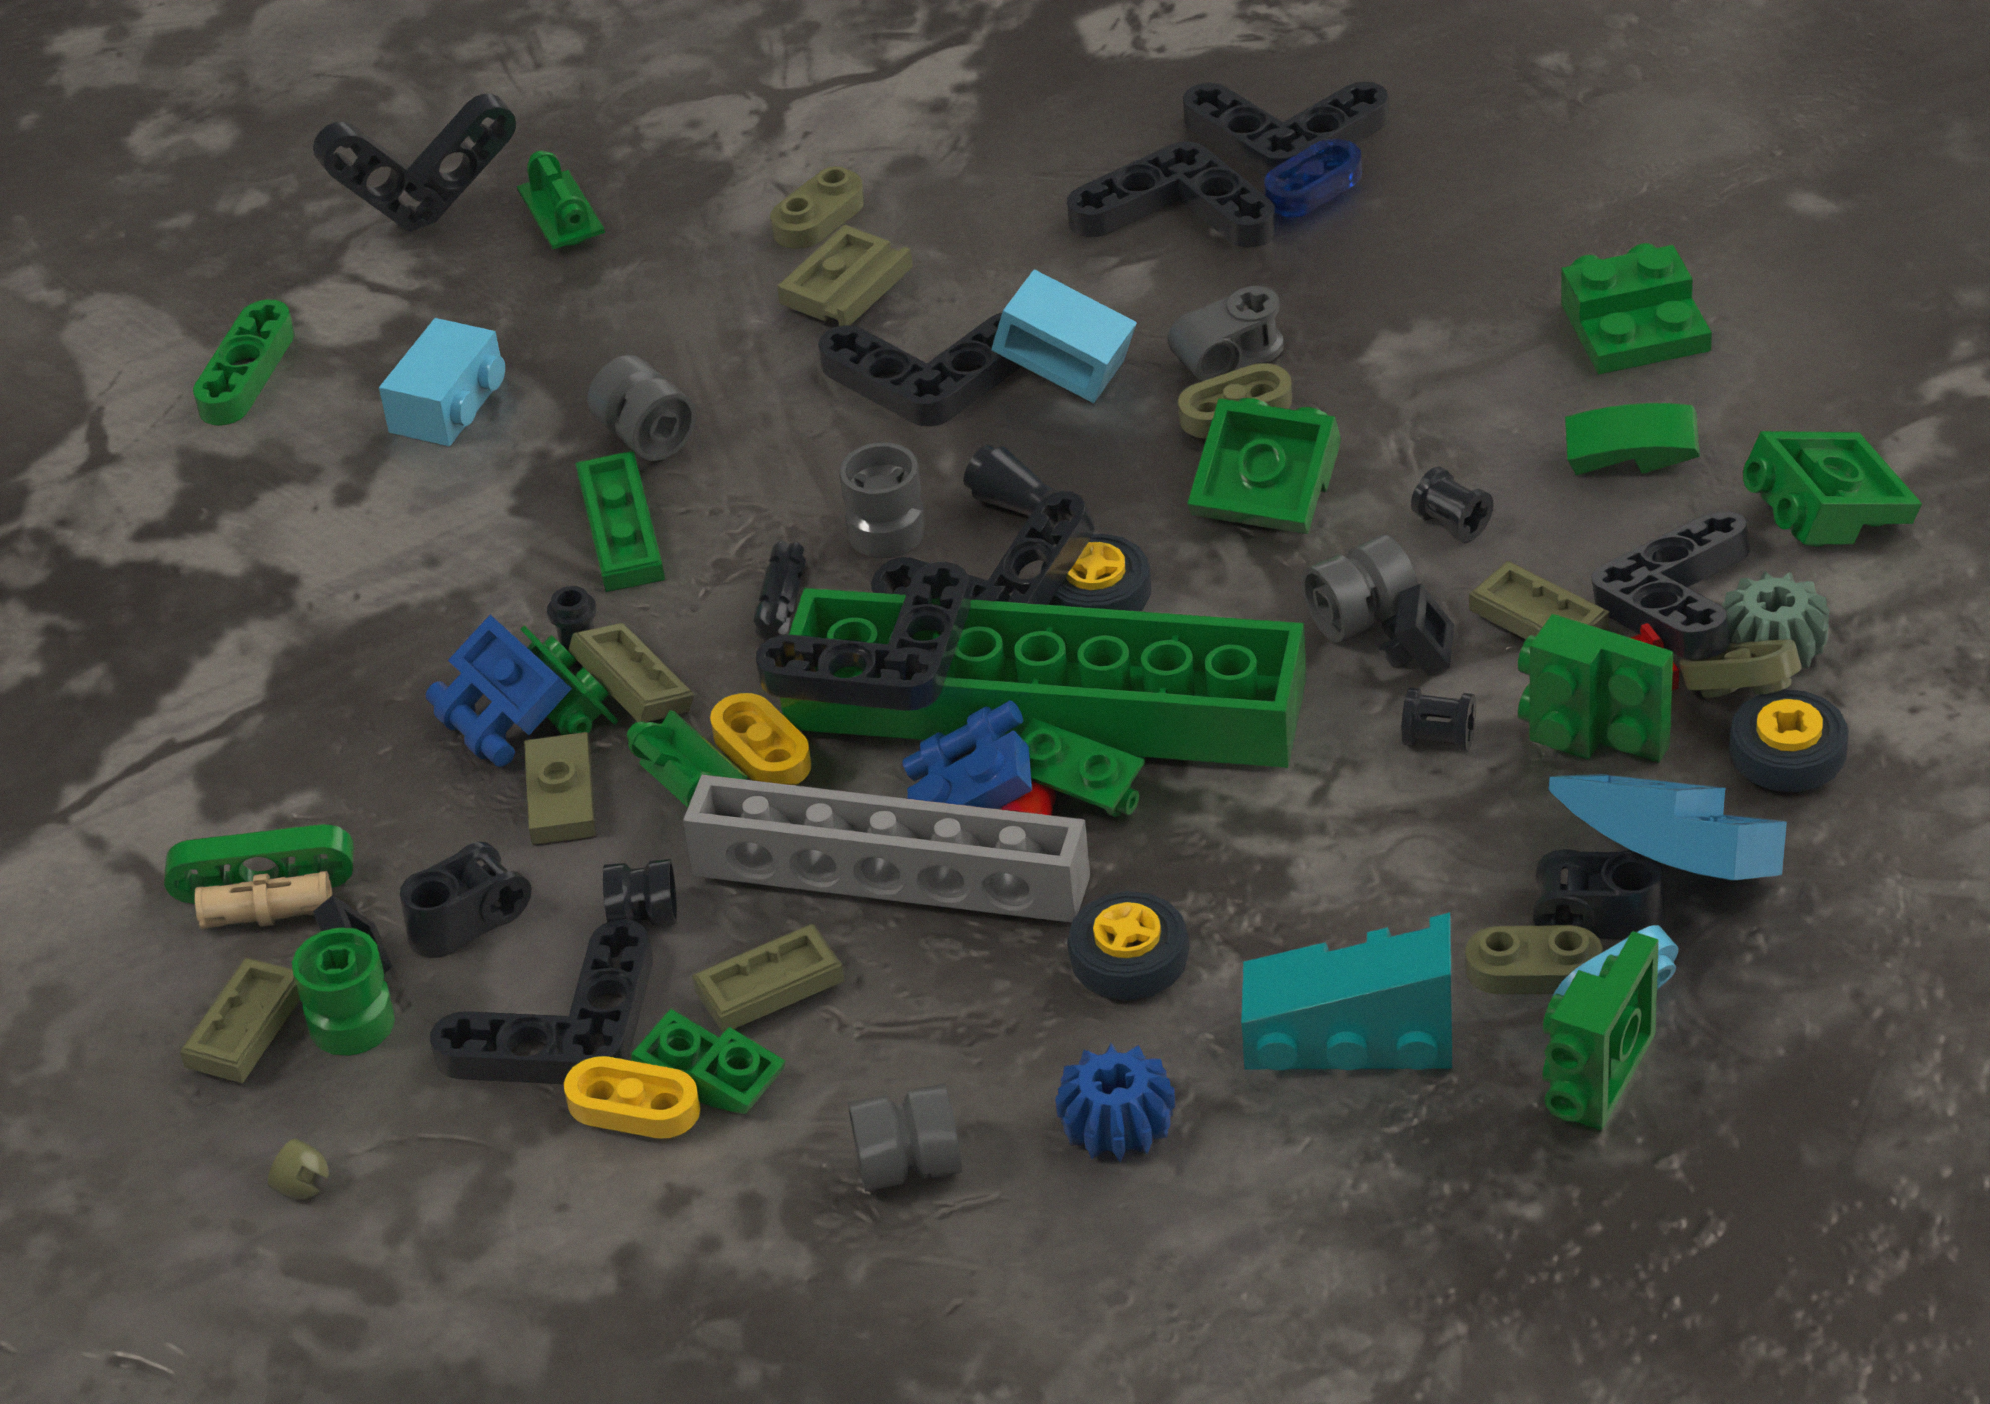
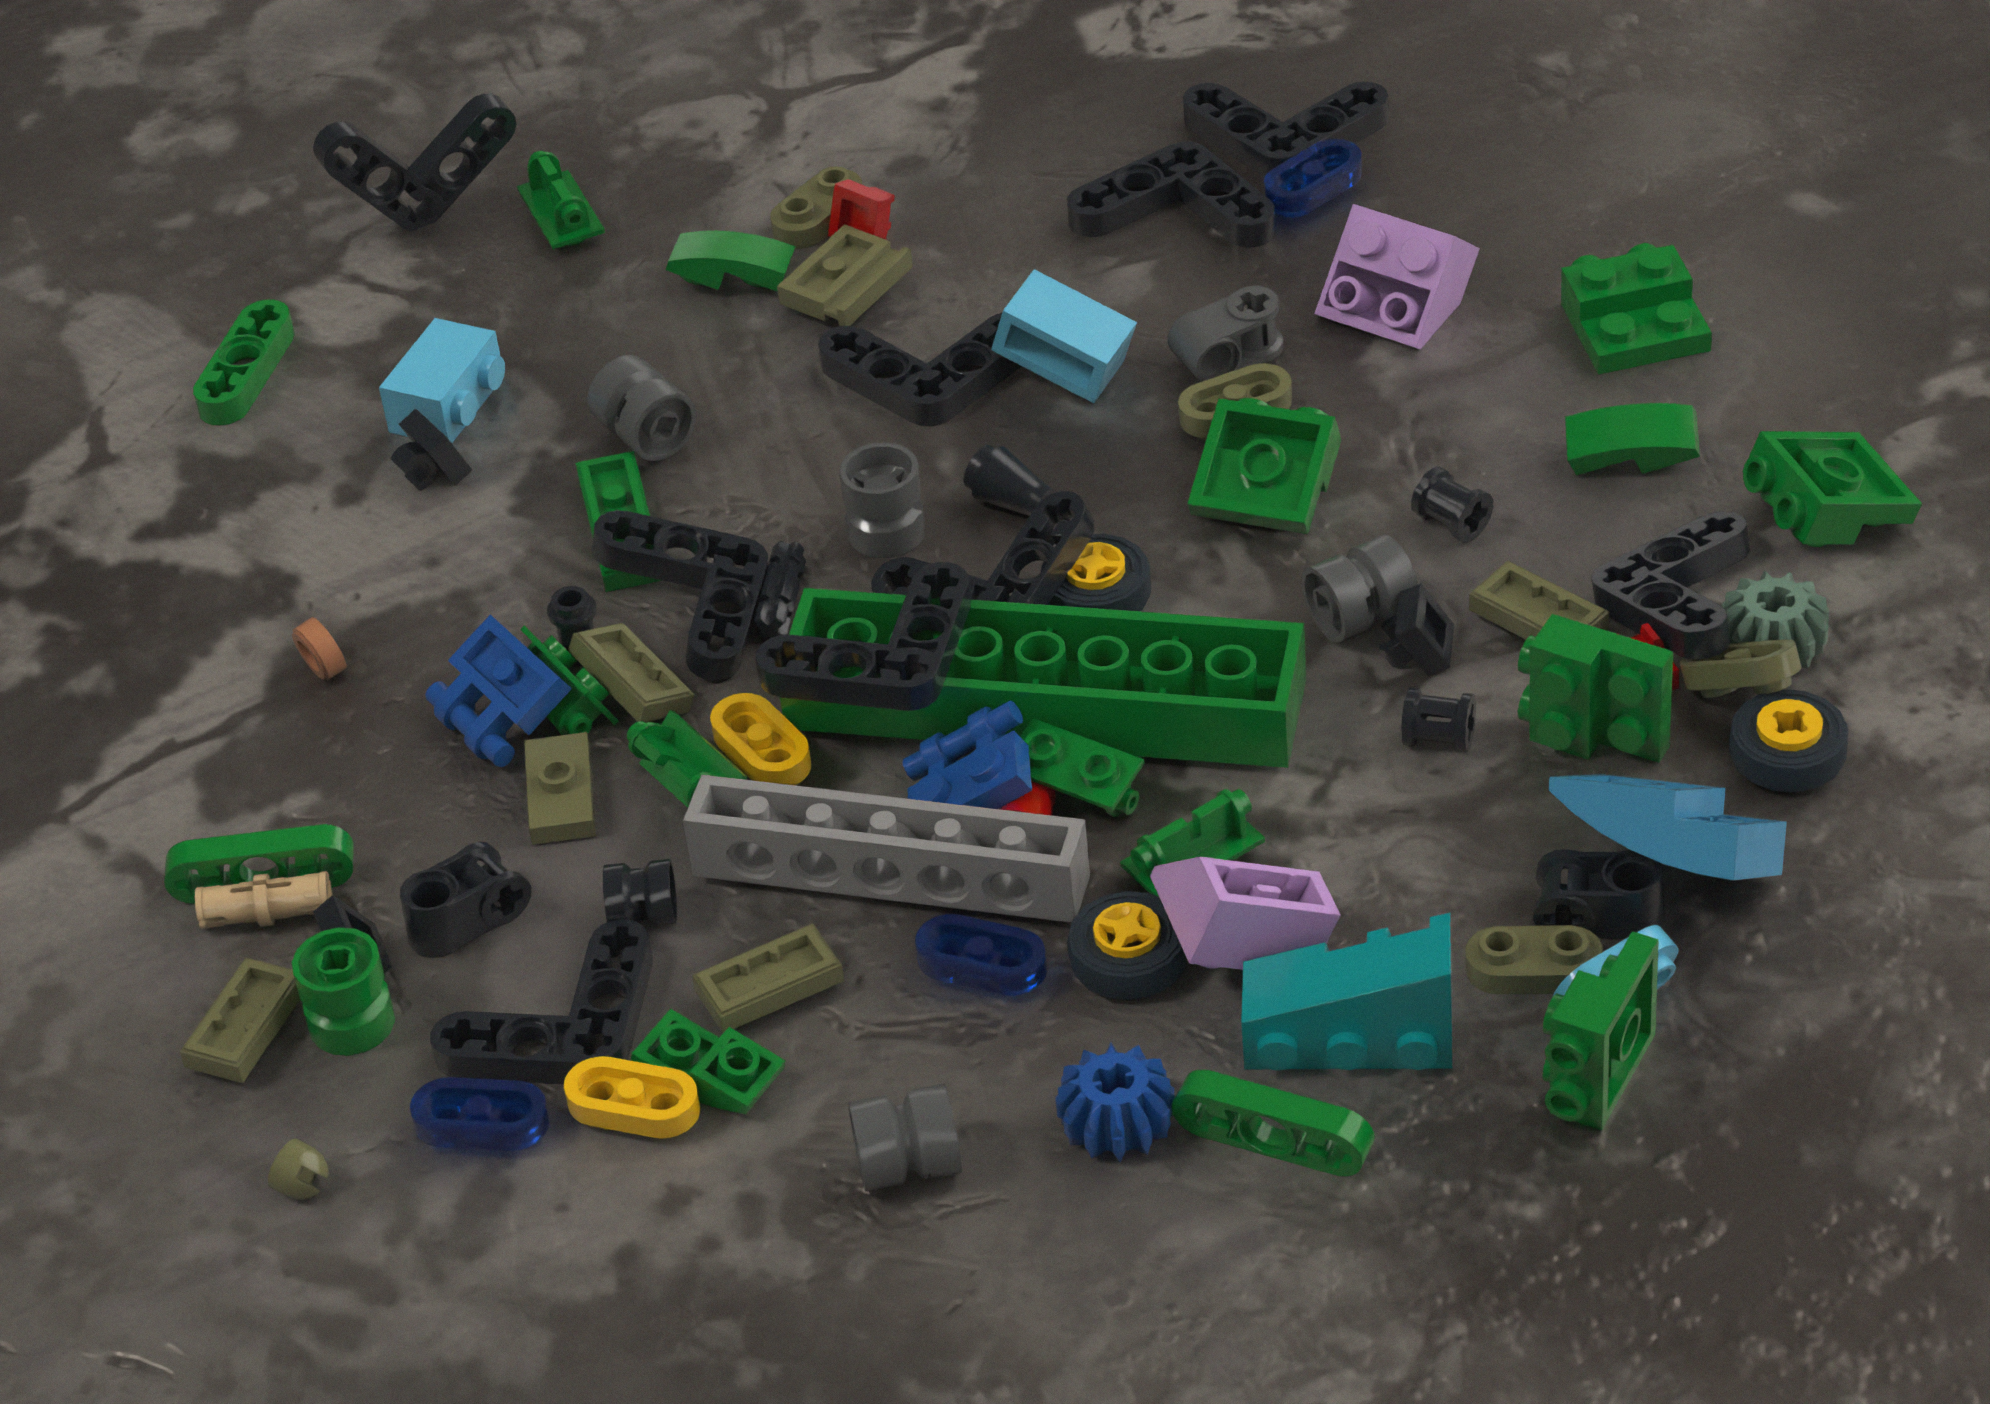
(318, 649): none -> nougat tile
(427, 453): none -> black tile
(479, 1114): none -> clear blue plate
(708, 255): none -> green slope
(718, 580): none -> black beam
(860, 208): none -> red tile
(981, 954): none -> clear blue plate
(1215, 832): none -> green hinge
(1243, 909): none -> lavender slope
(1315, 1132): none -> green beam
(1395, 277): none -> lavender slope

